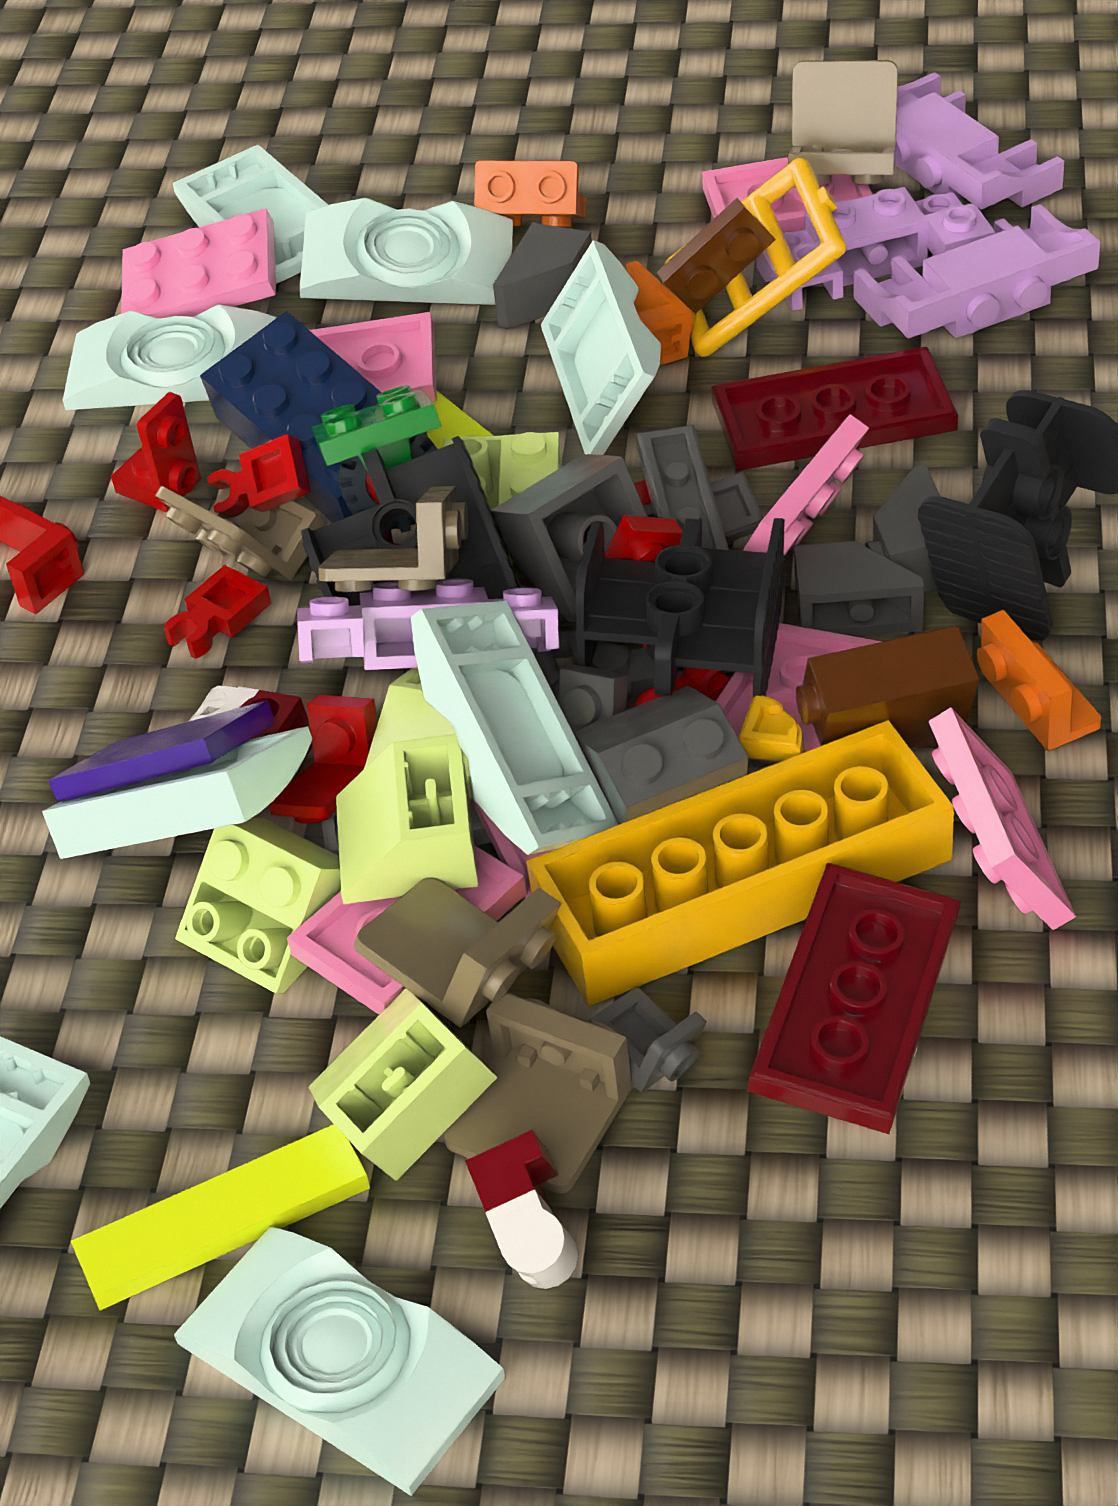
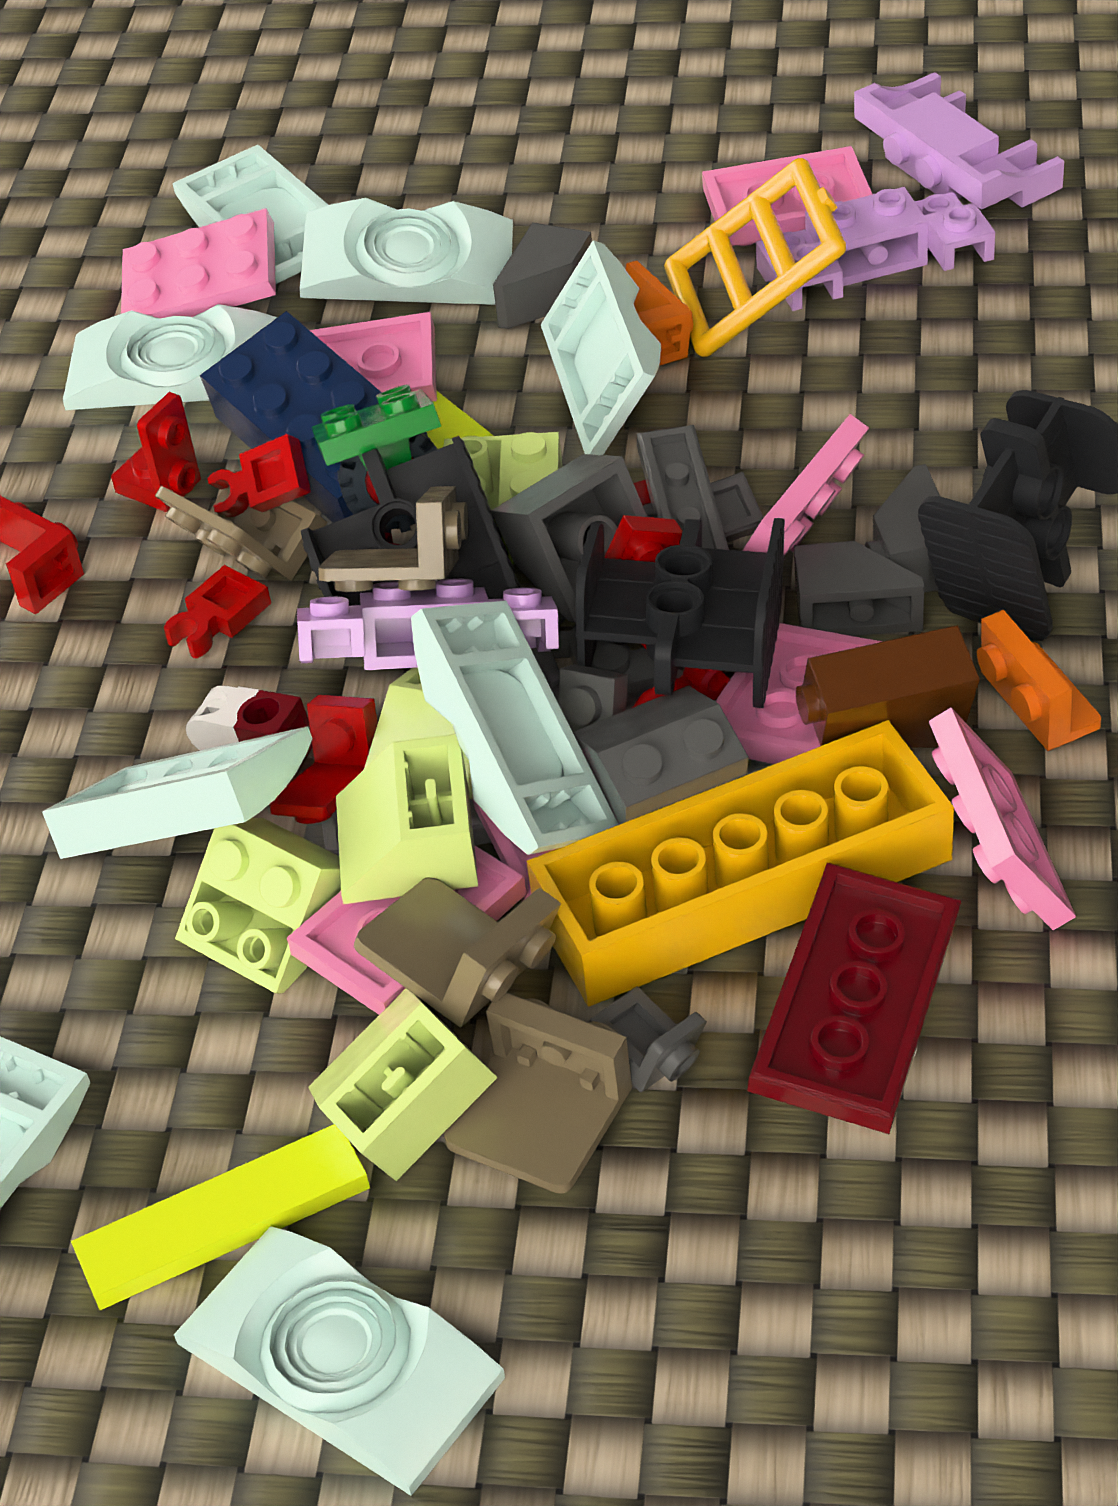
(162, 752): dark purple tile -> none
(519, 1213): leg -> none
(530, 191): orange bracket -> none
(715, 255): reddish brown plate -> none
(770, 731): yellow tile -> none
(799, 410): dark red tile -> none
(845, 118): bracket -> none
(980, 279): lavender bracket -> none

